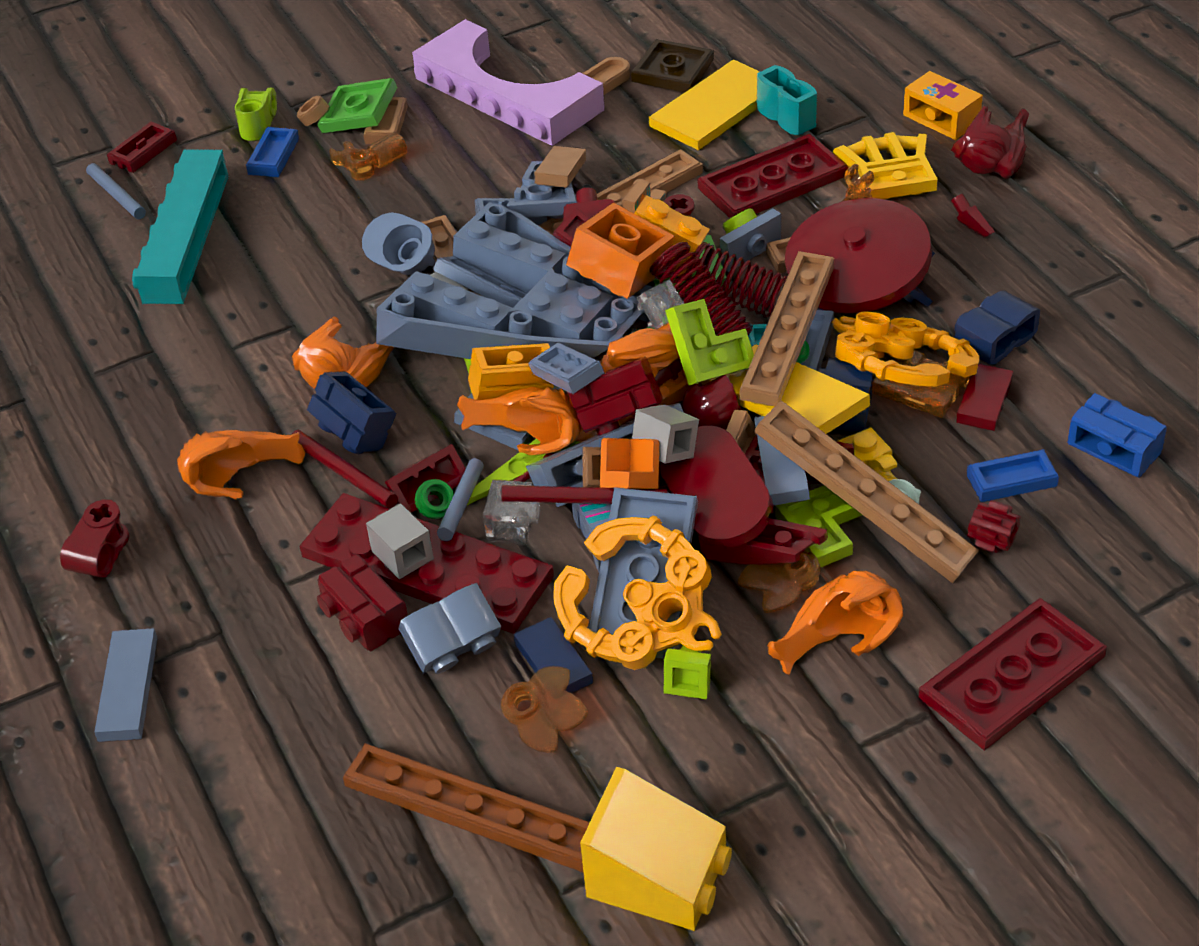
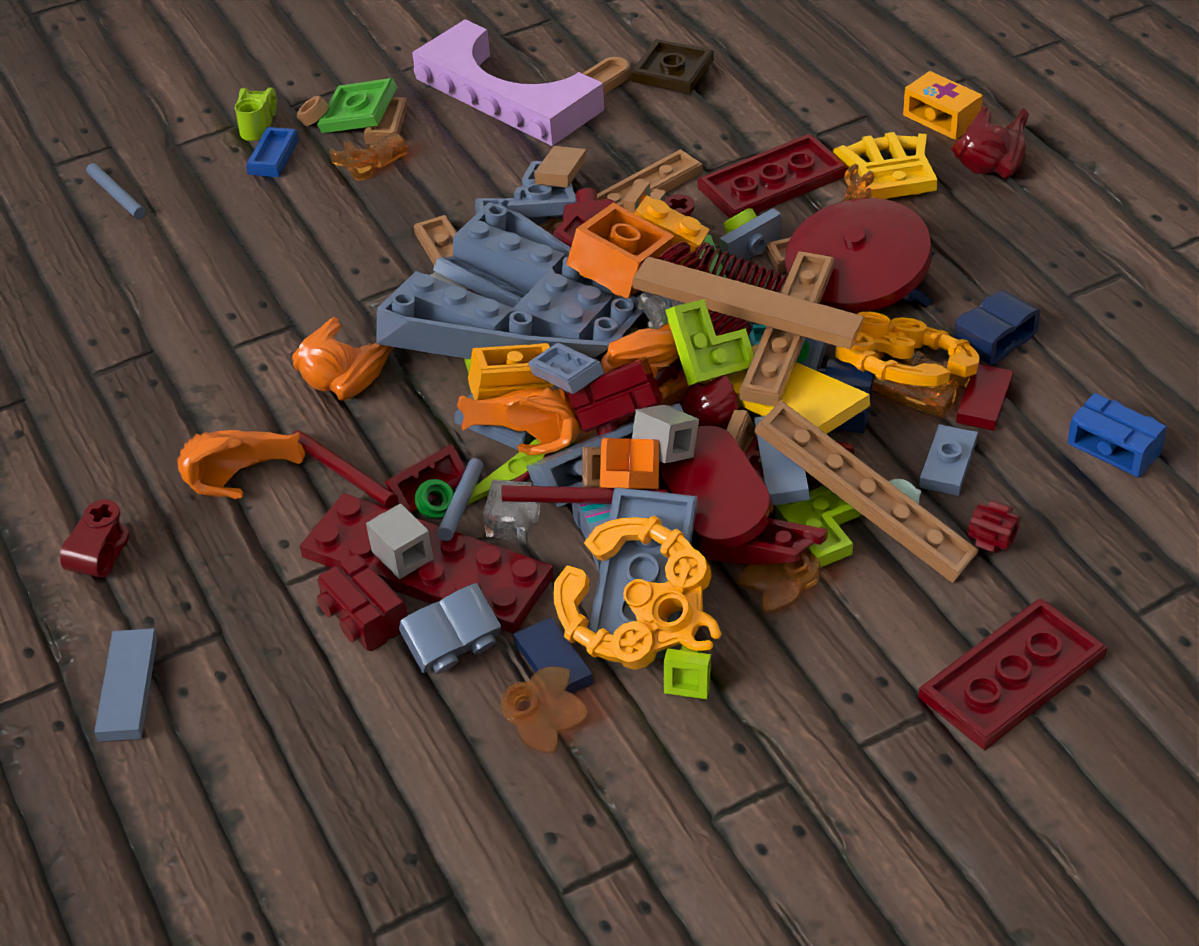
(142, 147): dark red tile -> none
(181, 227): teal brick -> none
(351, 412): dark blue brick -> none
(399, 243): sand blue piece -> none
(468, 805): dark orange tile -> none
(652, 853): yellow slope -> none
(709, 106): yellow tile -> none
(749, 302): none -> medium nougat tile
(786, 100): teal brick -> none
(845, 605): orange hair -> none
(873, 452): yellow plate -> none
(948, 460): none -> sand blue plate
(971, 216): dark red bar -> none
(1012, 475): blue tile -> none

